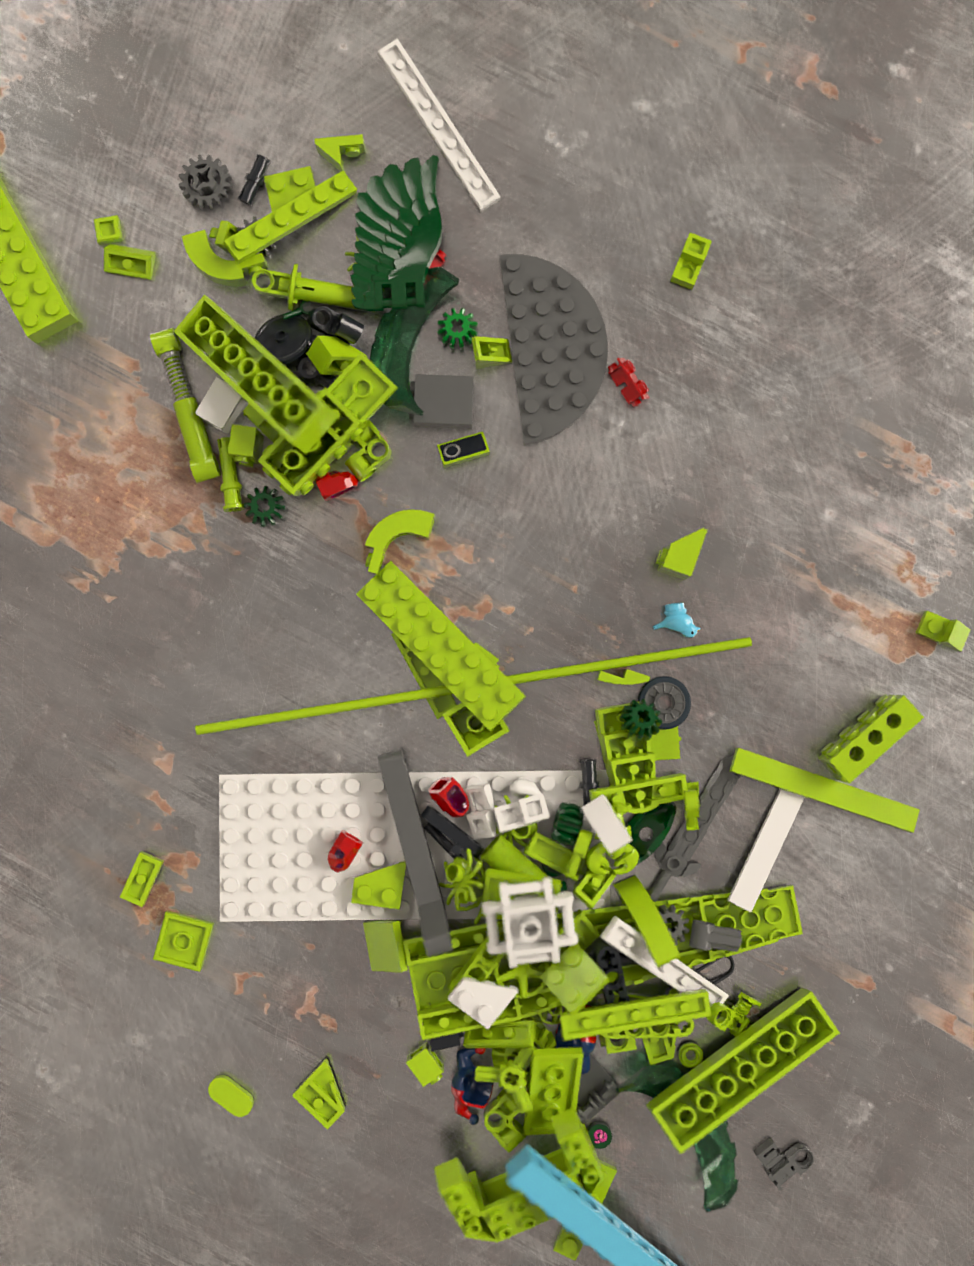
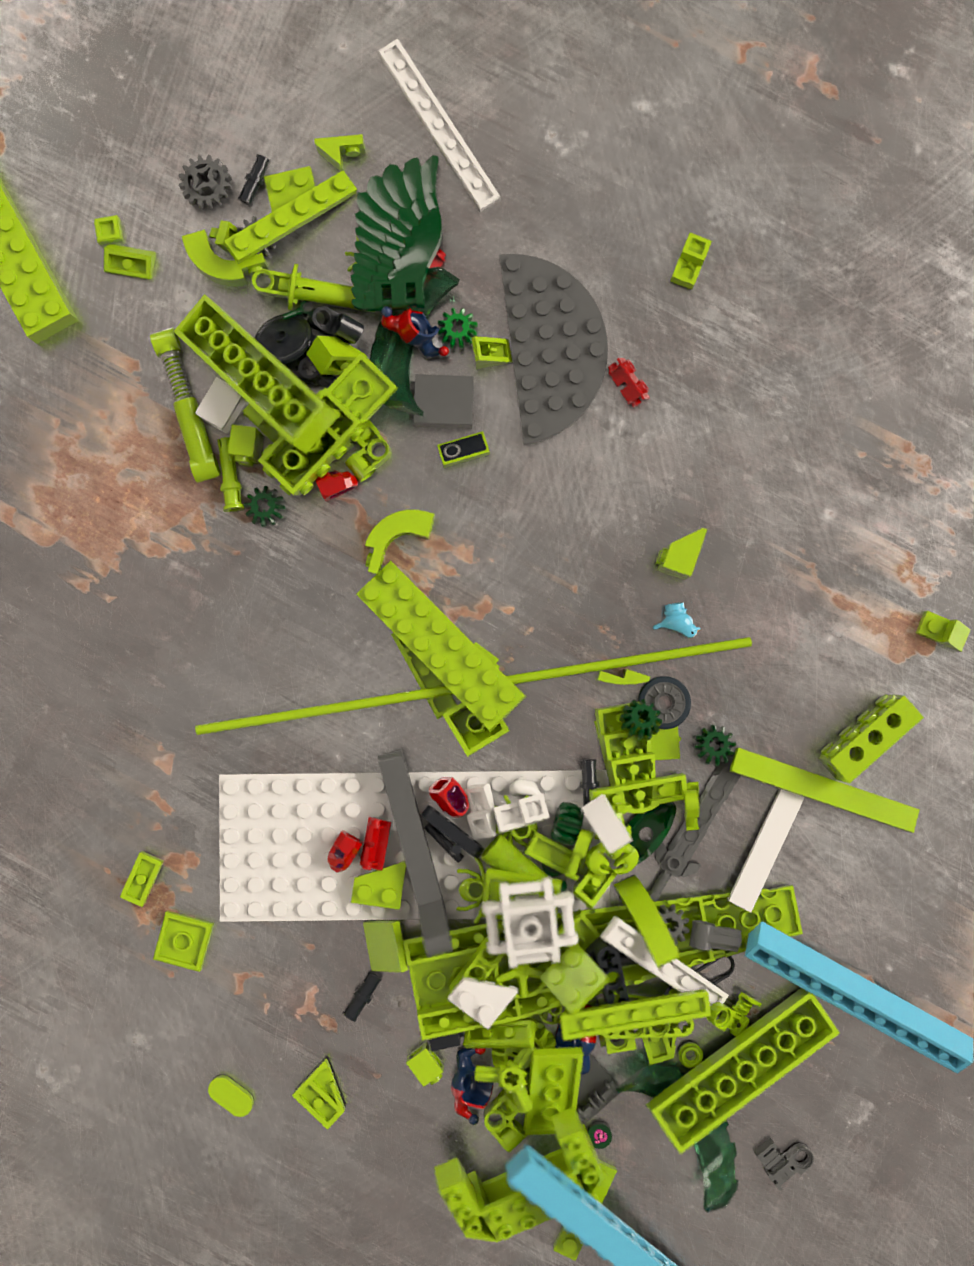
(362, 996): none -> black pin
(375, 844): none -> red hinge
(414, 330): none -> piece
(460, 874): lime animal -> none
(720, 739): none -> dark green gear
(859, 997): none -> medium azure brick

